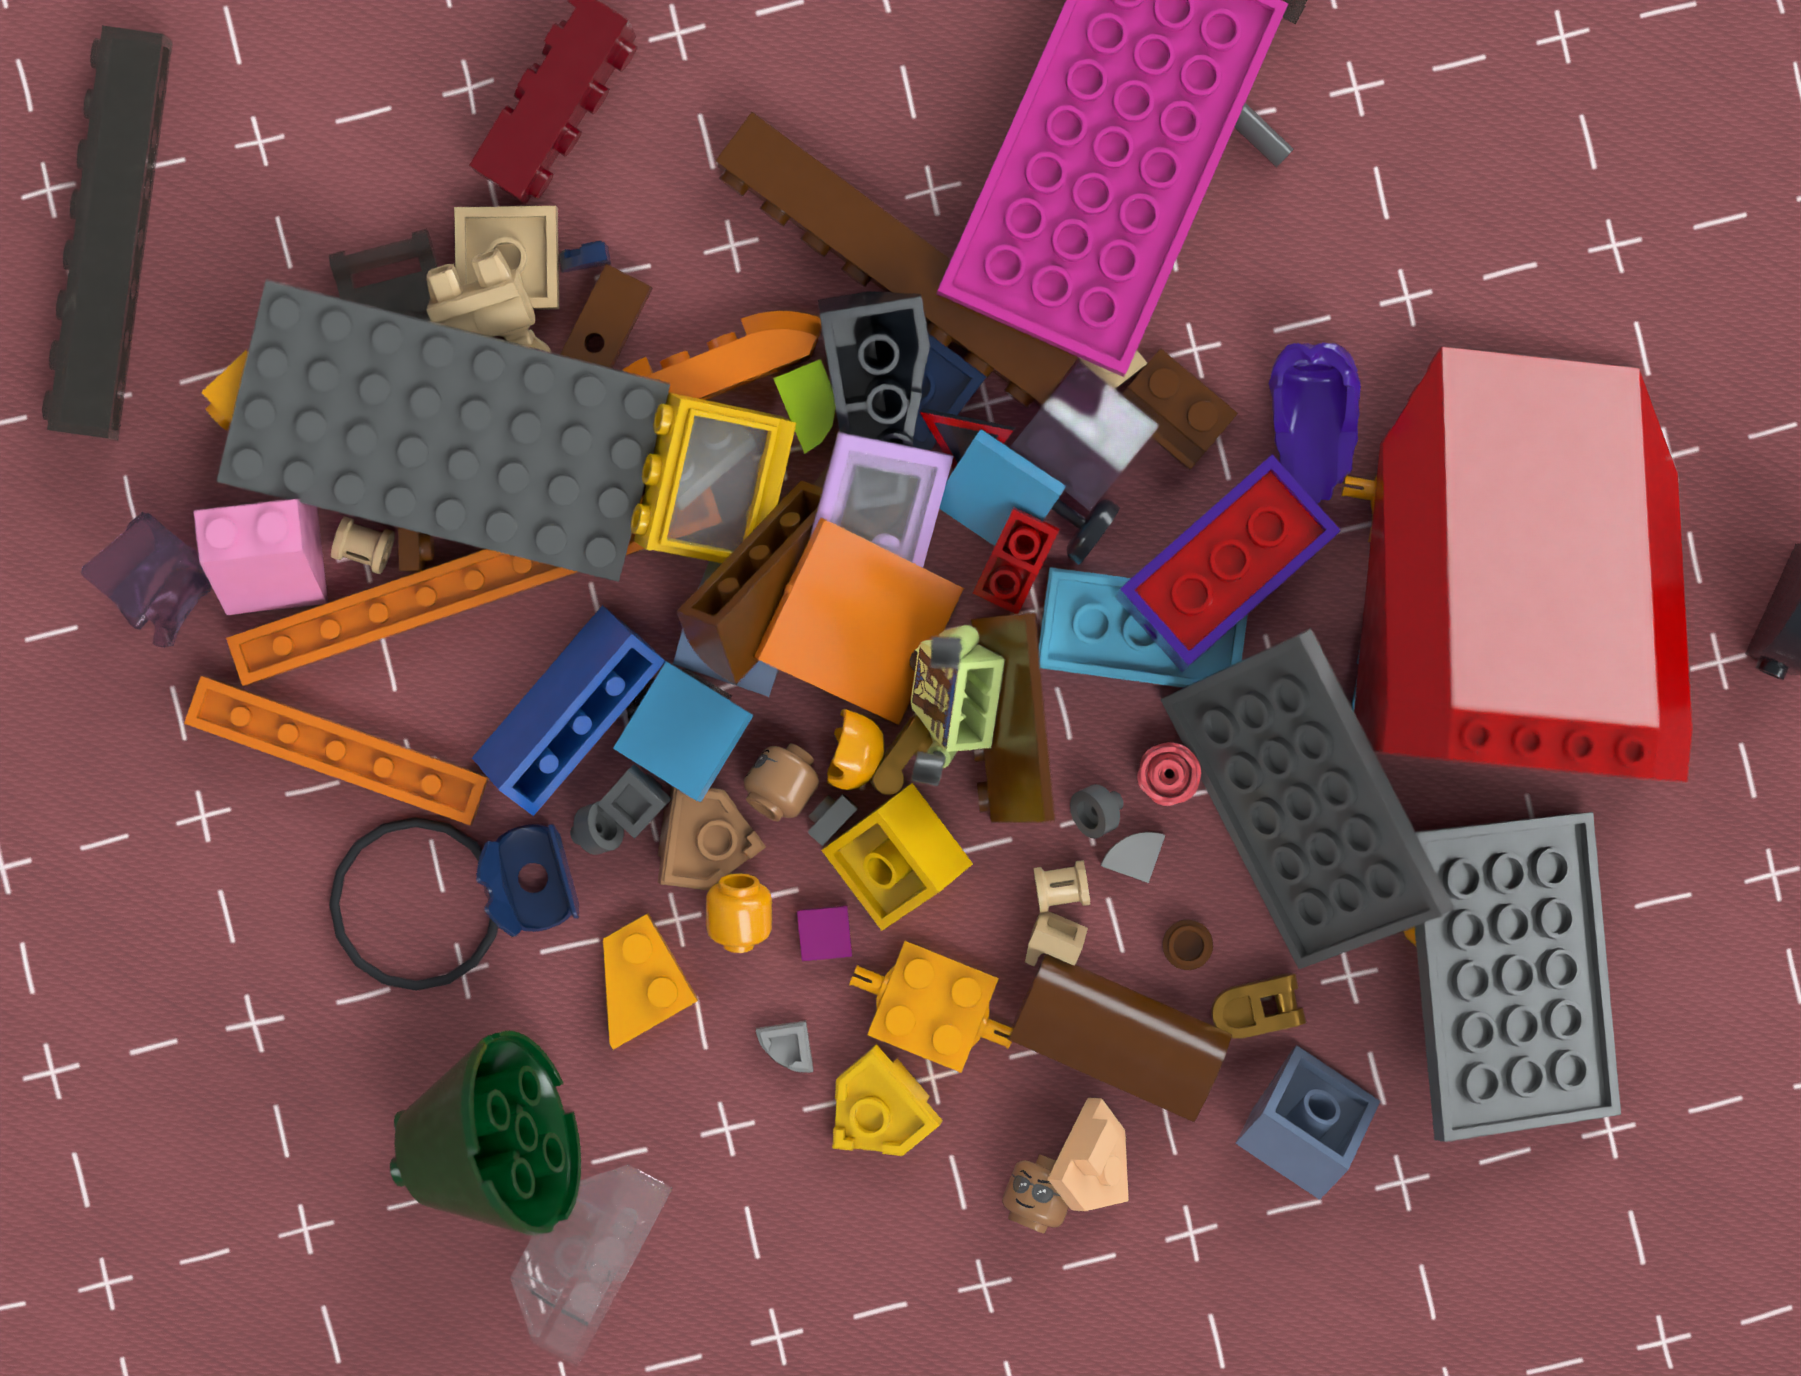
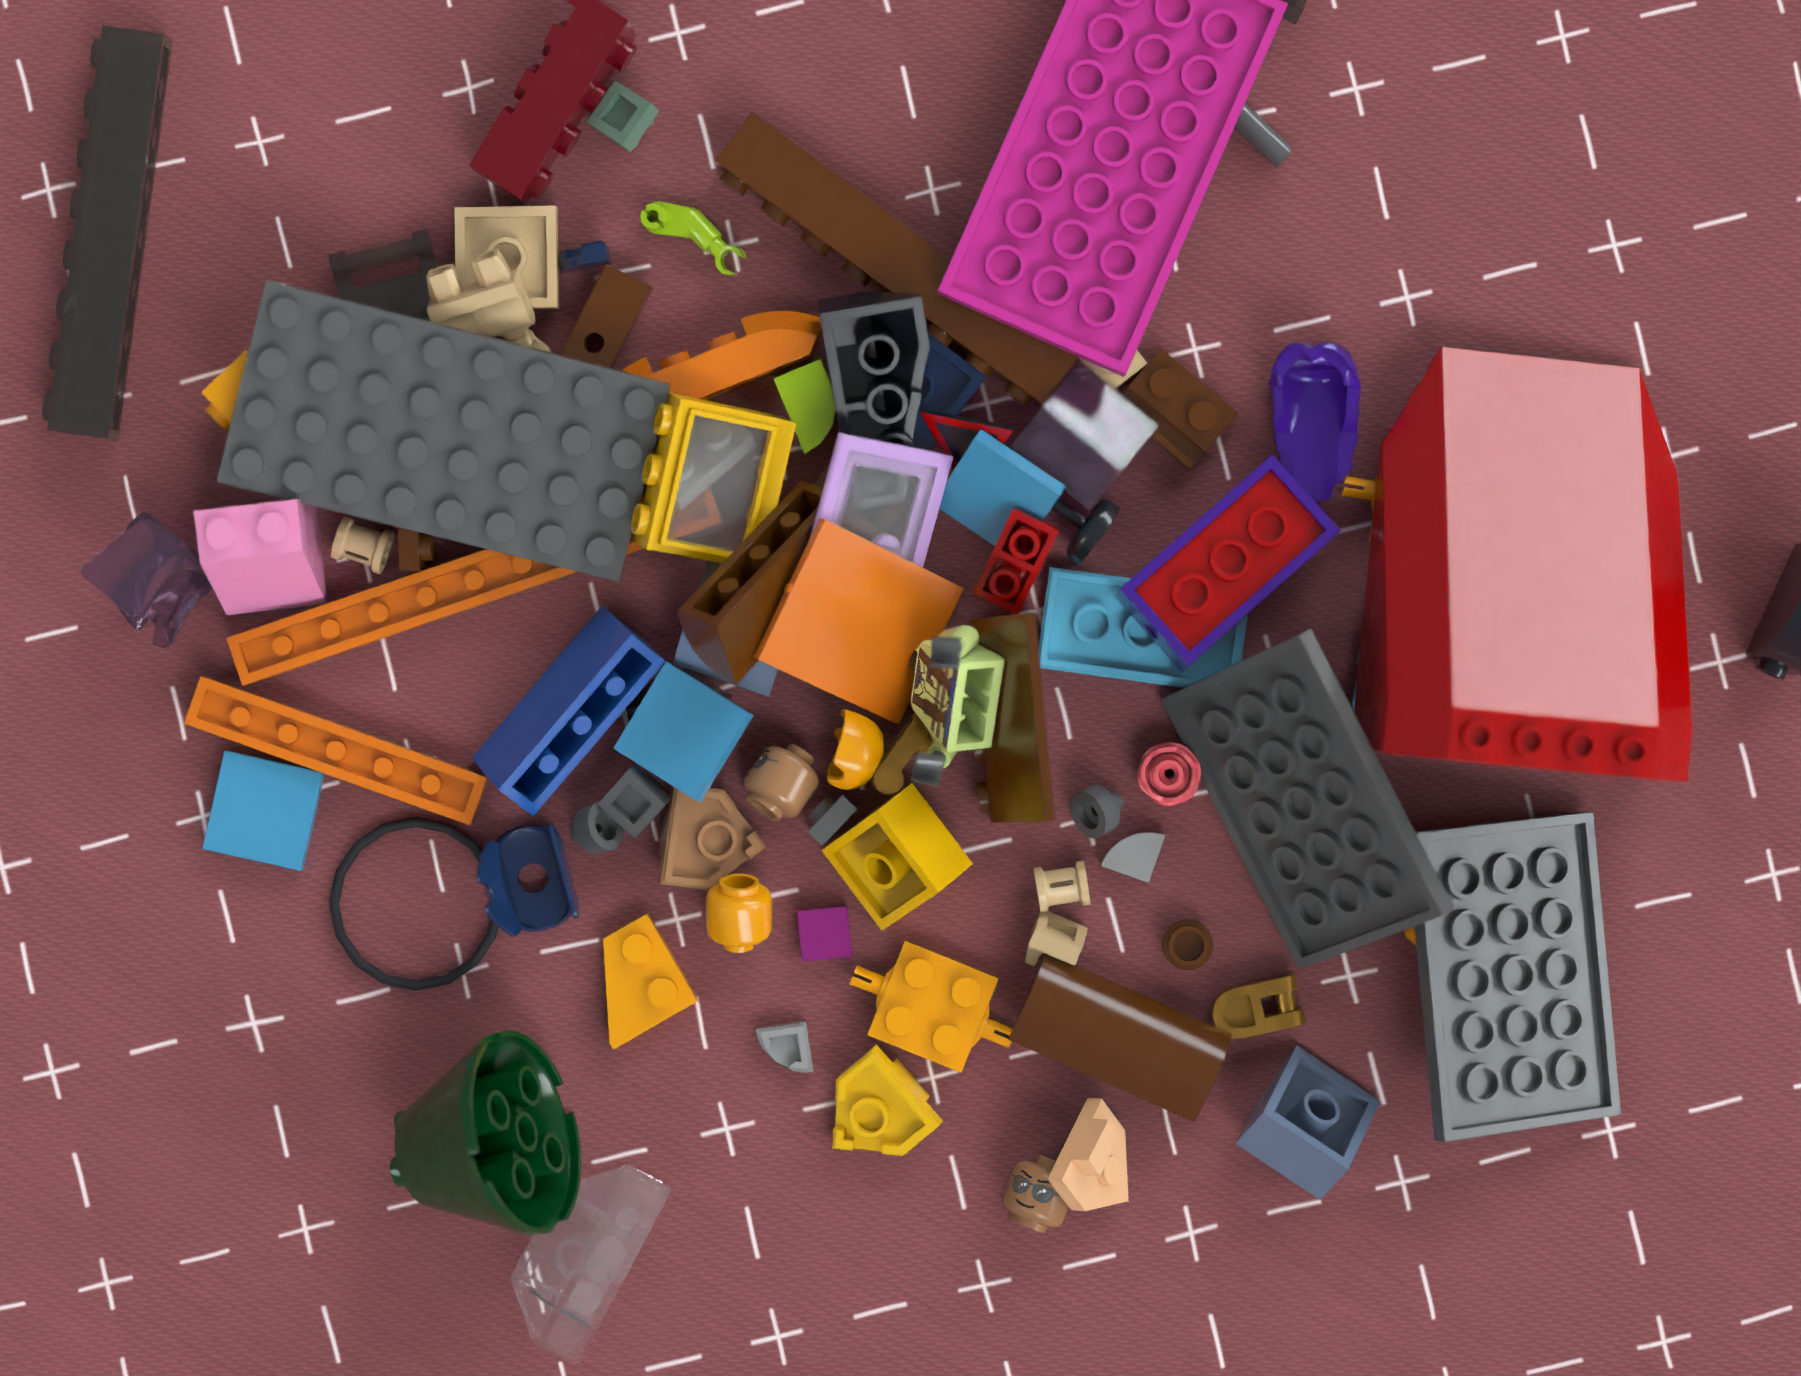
(263, 810): none -> dark azure tile
(623, 116): none -> sand green tile
(691, 223): none -> lime arm

